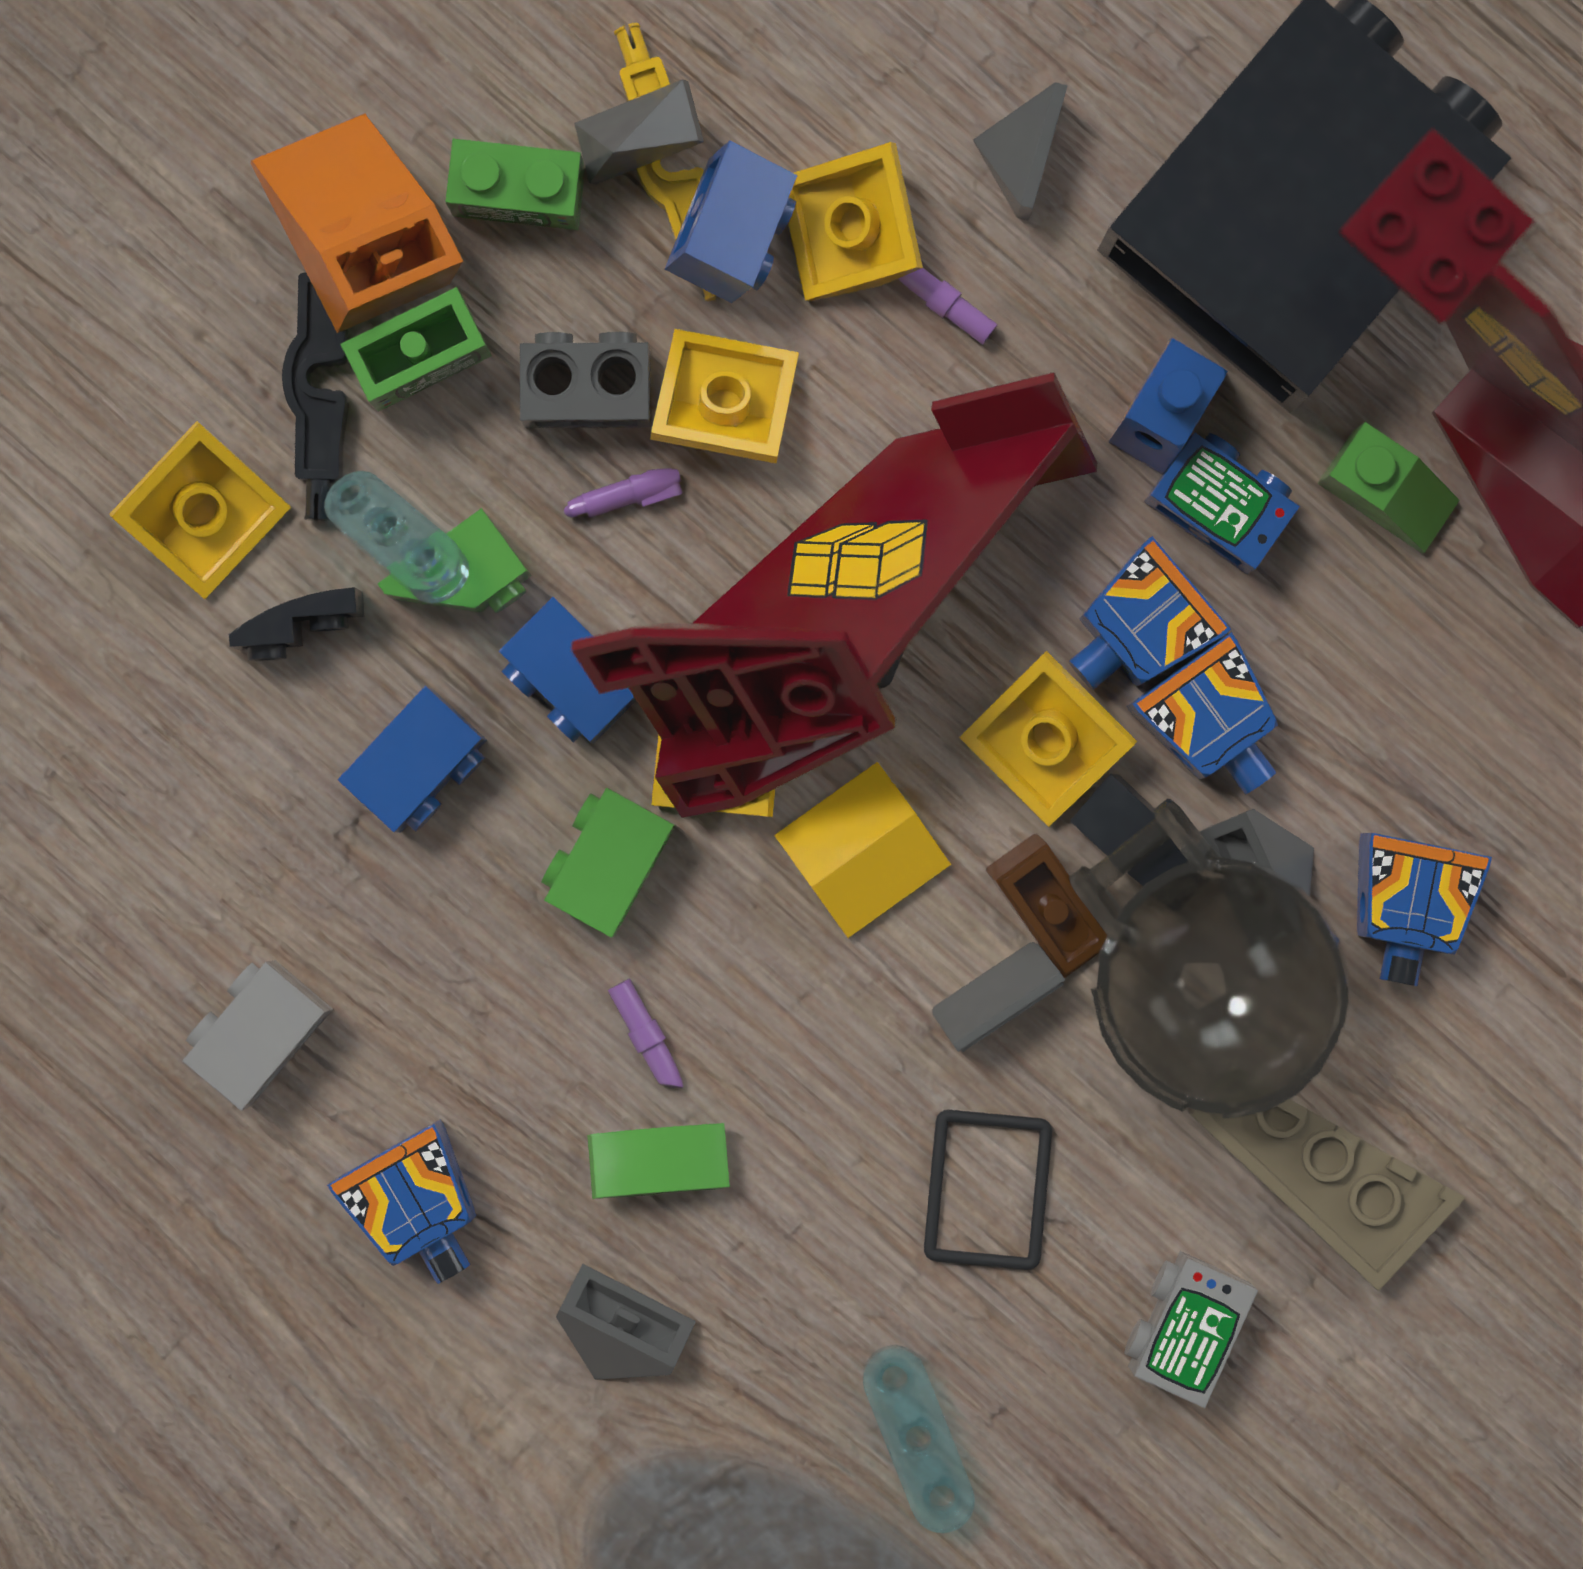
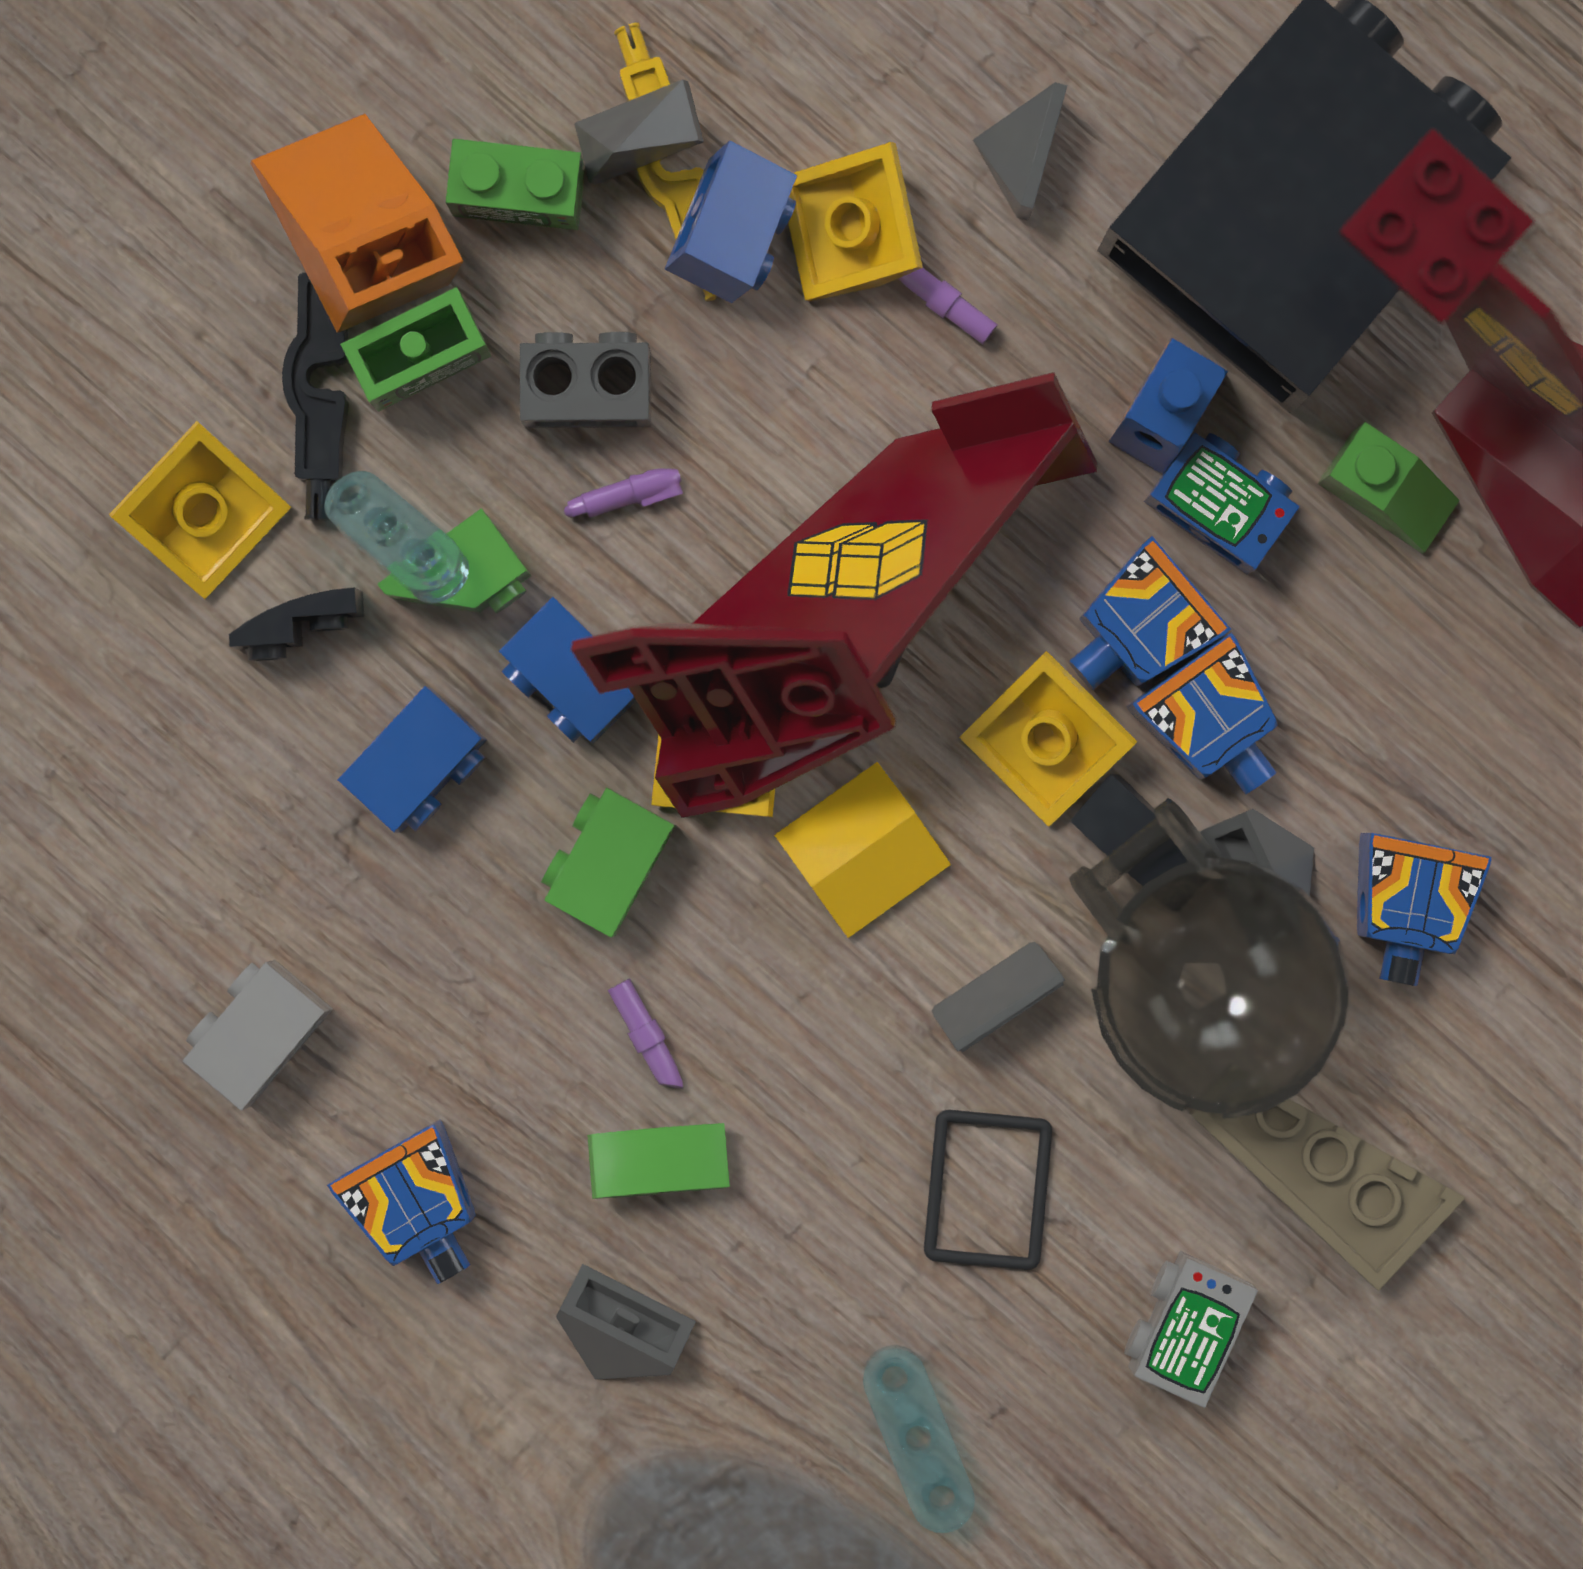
(725, 396): yellow slope -> none
(1047, 904): reddish brown slope -> none

